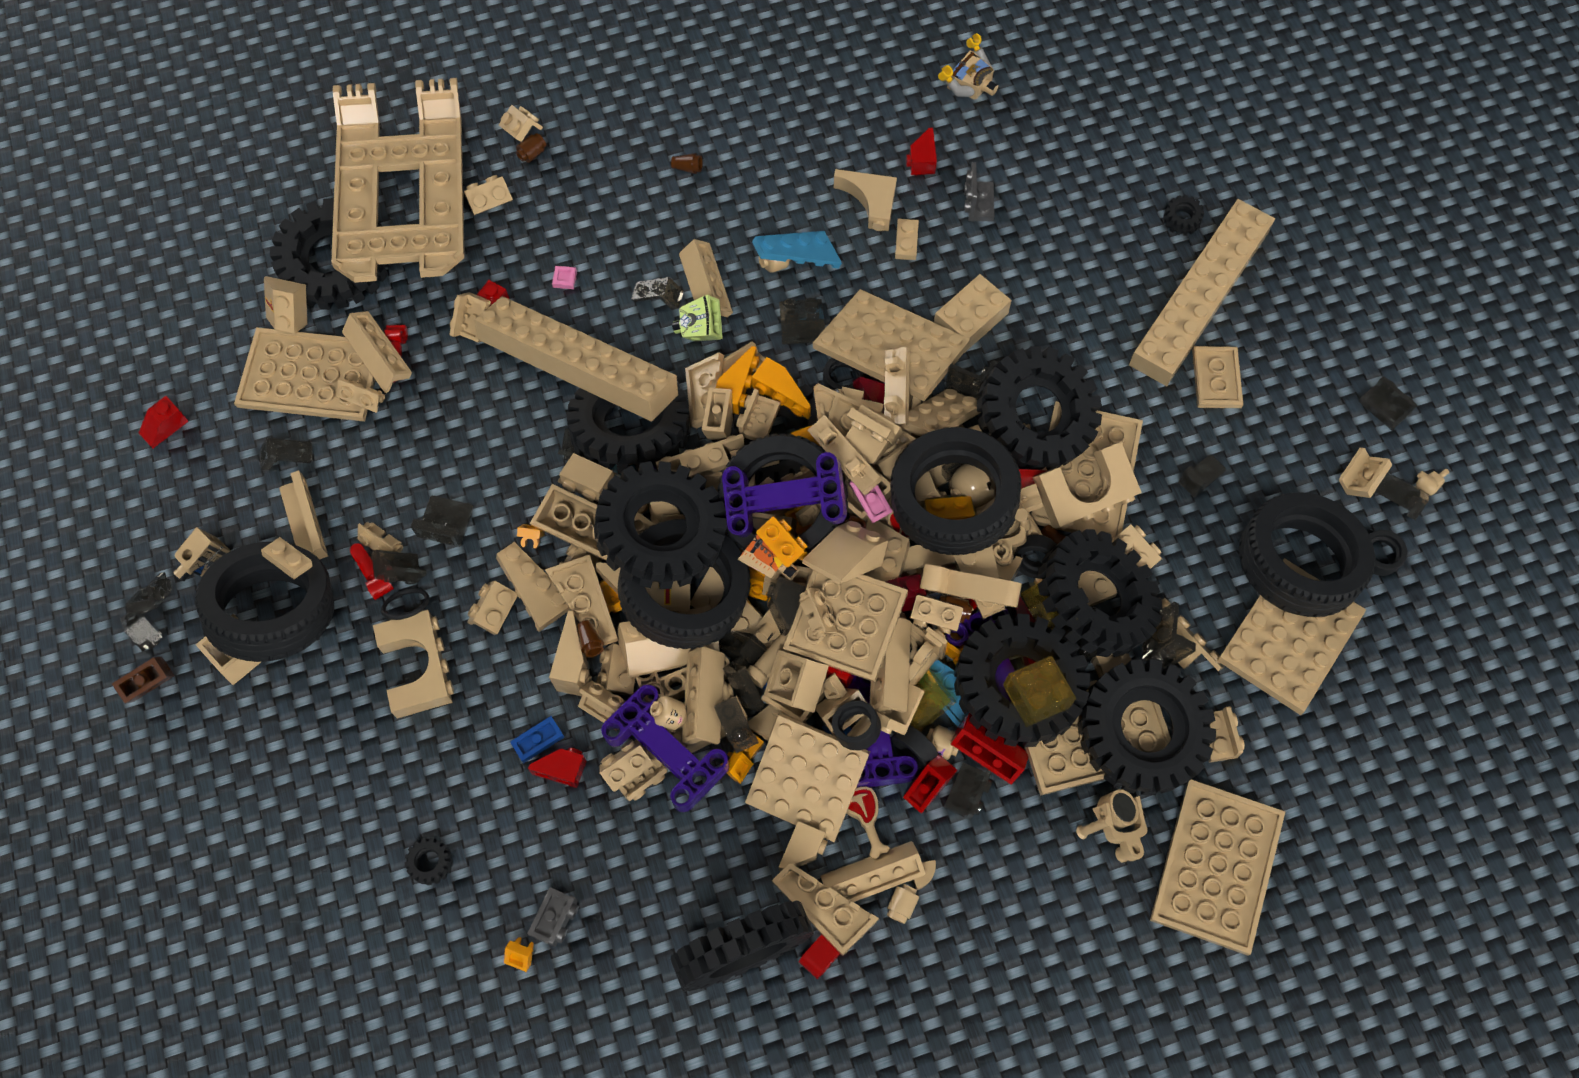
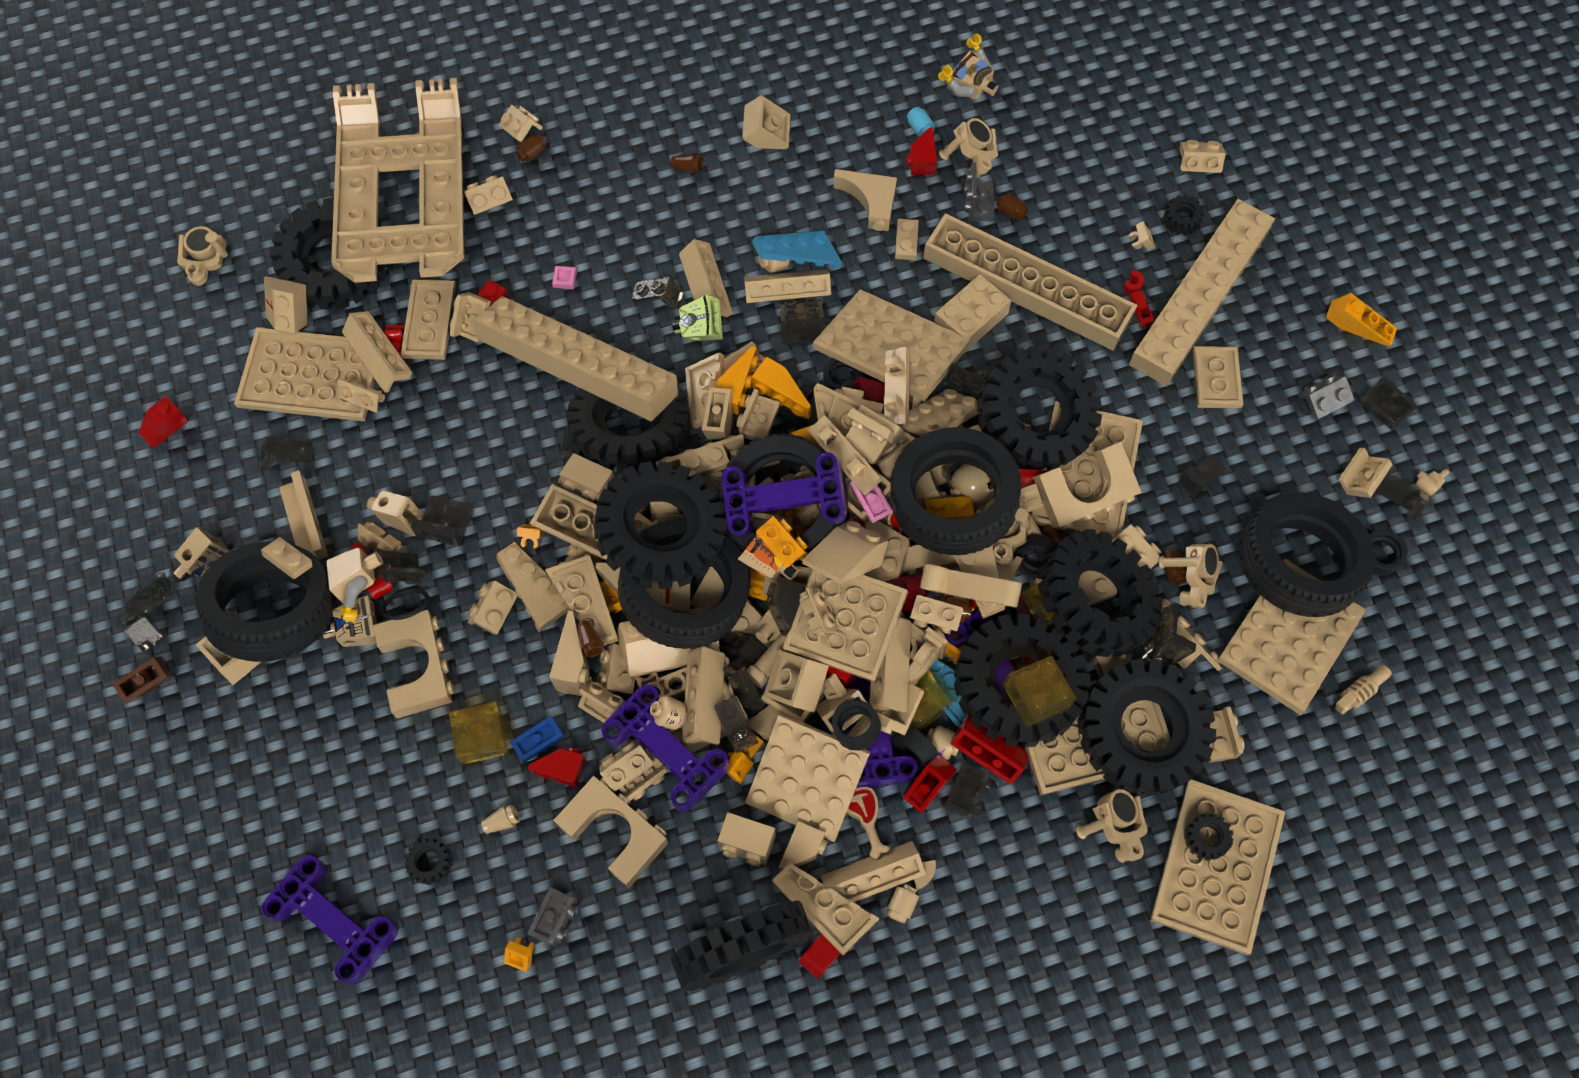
(205, 248): none -> tan piece
(329, 919): none -> dark purple beam
(349, 576): none -> tan torso
(357, 632): none -> tan torso
(395, 510): none -> tan torso
(428, 319): none -> tan plate
(479, 733): none -> clear yellow brick
(502, 819): none -> tan cone
(597, 800): none -> tan arch
(746, 839): none -> tan brick
(766, 124): none -> tan slope
(787, 285): none -> tan panel
(919, 120): none -> medium azure brick
(972, 139): none -> tan piece
(1012, 207): none -> reddish brown brick
(1030, 281): none -> tan brick
(1137, 296): none -> red piece
(1144, 237): none -> tan tile
(1175, 574): none -> reddish brown brick
(1197, 845): none -> black tyre
(1201, 563): none -> tan piece
(1202, 156): none -> tan bracket
(1327, 395): none -> flat silver bracket
(1359, 319): none -> light orange slope
(1362, 689): none -> tan hinge

